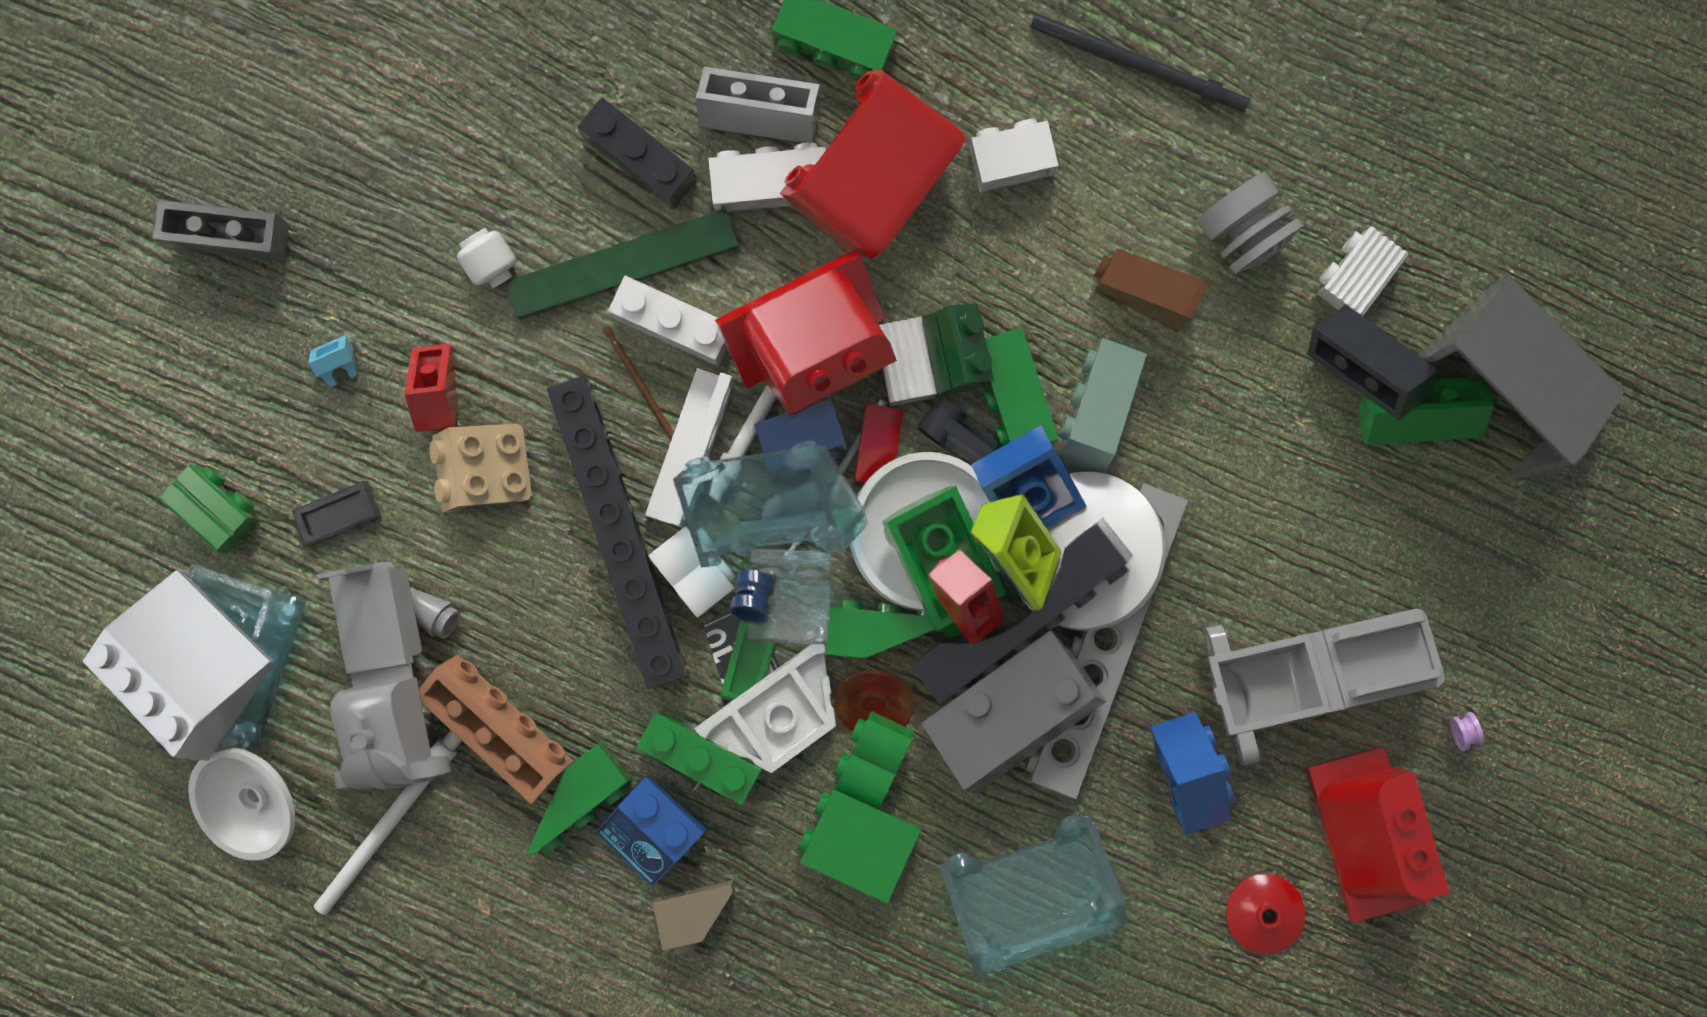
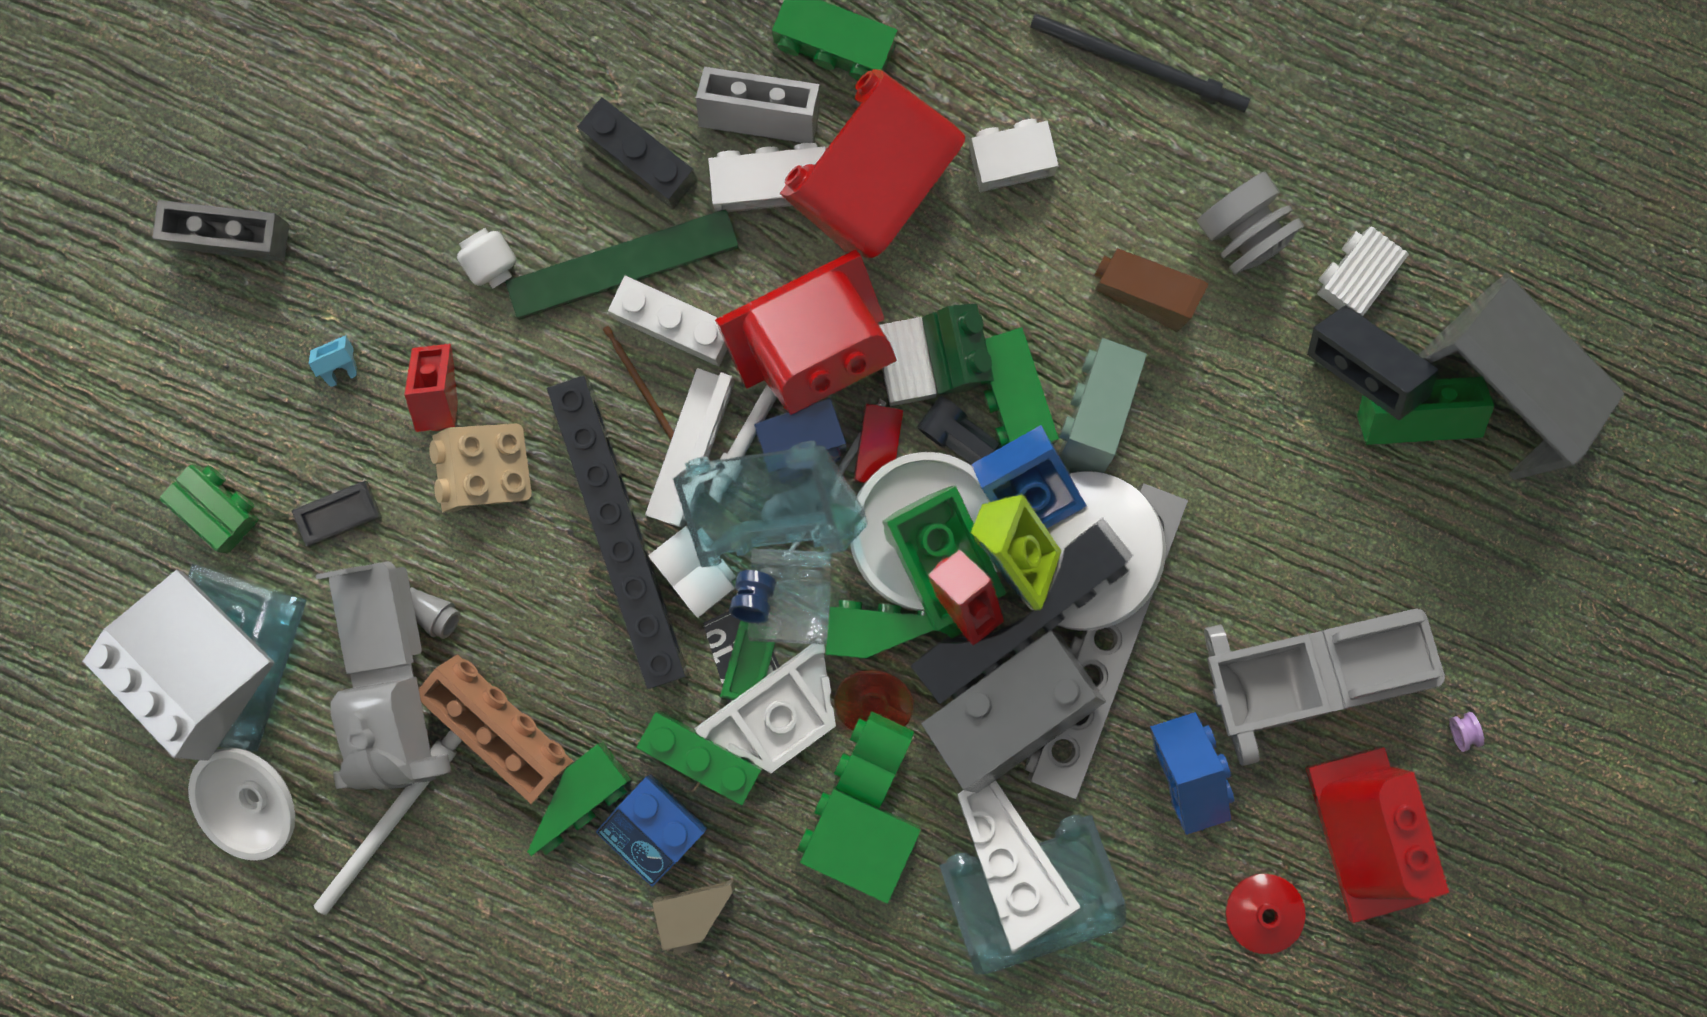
(1018, 873): none -> white wing

